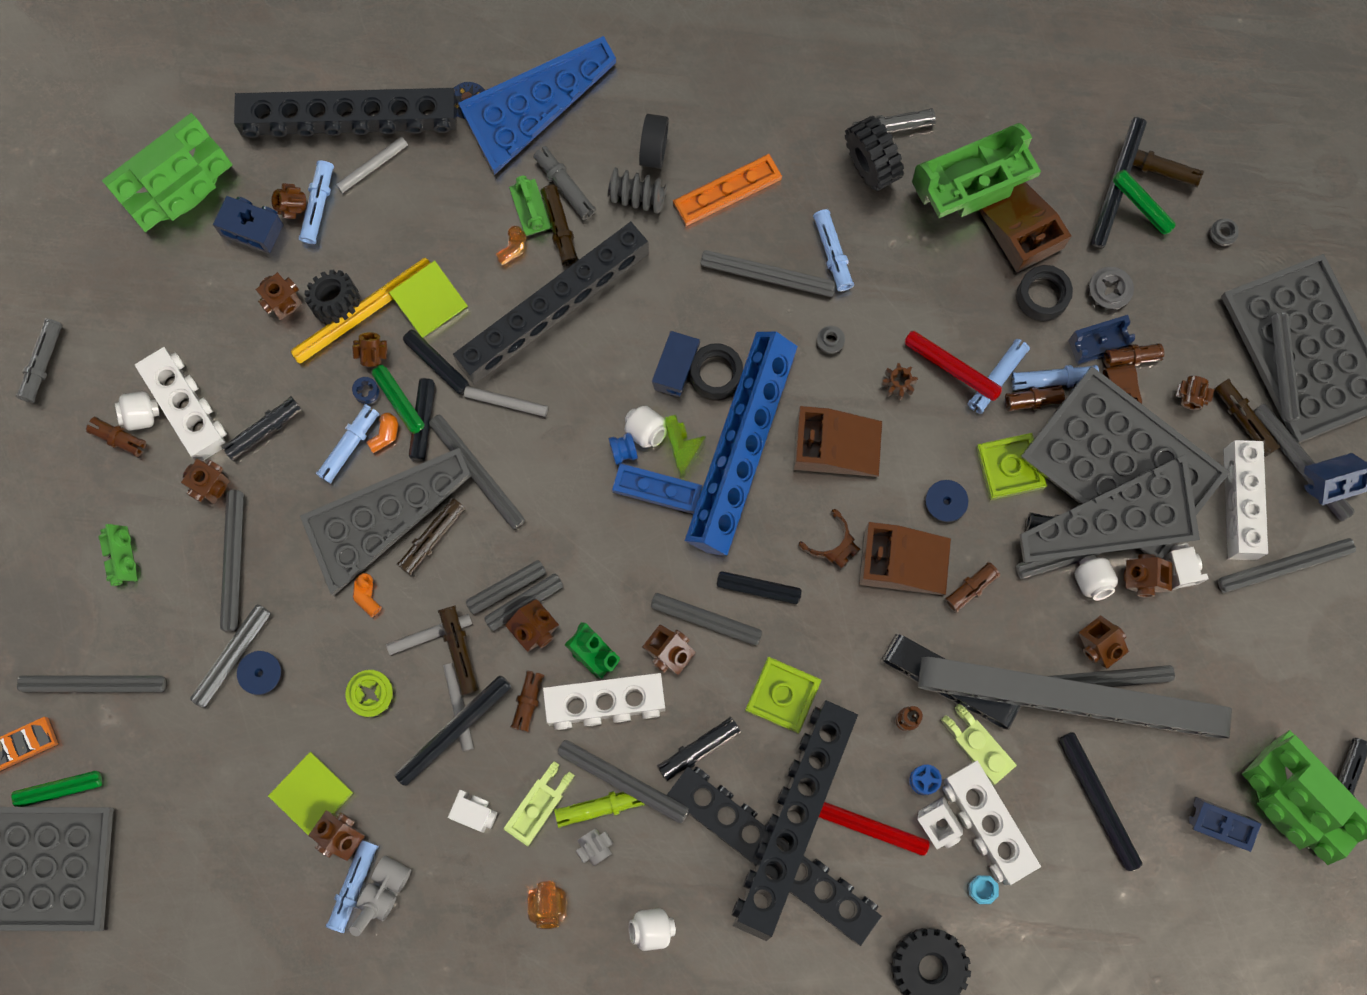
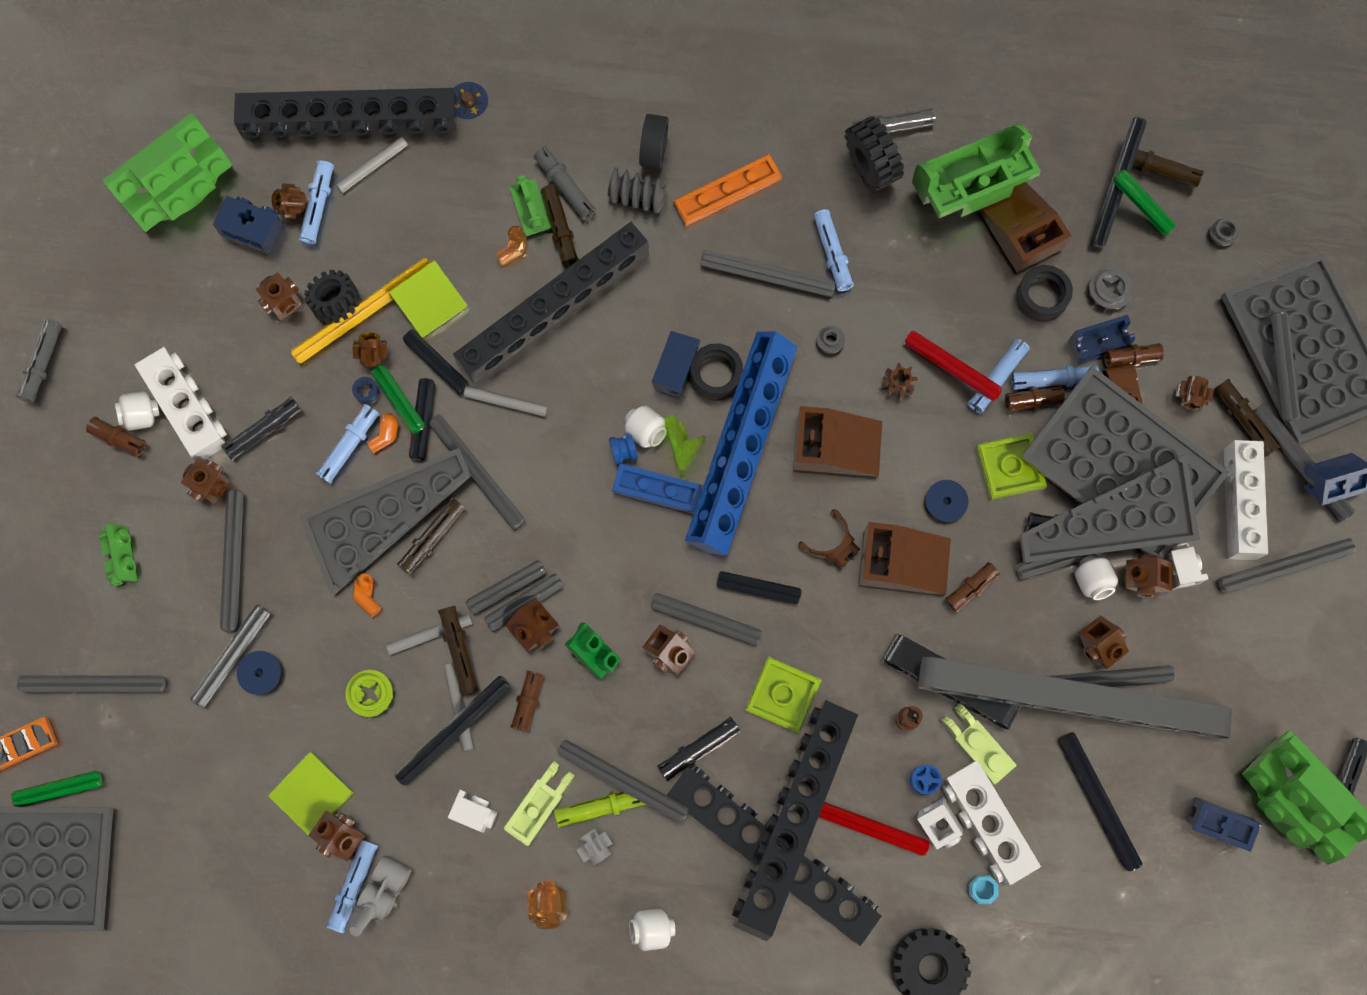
(523, 106): blue wing -> none
(558, 698): white brick -> none

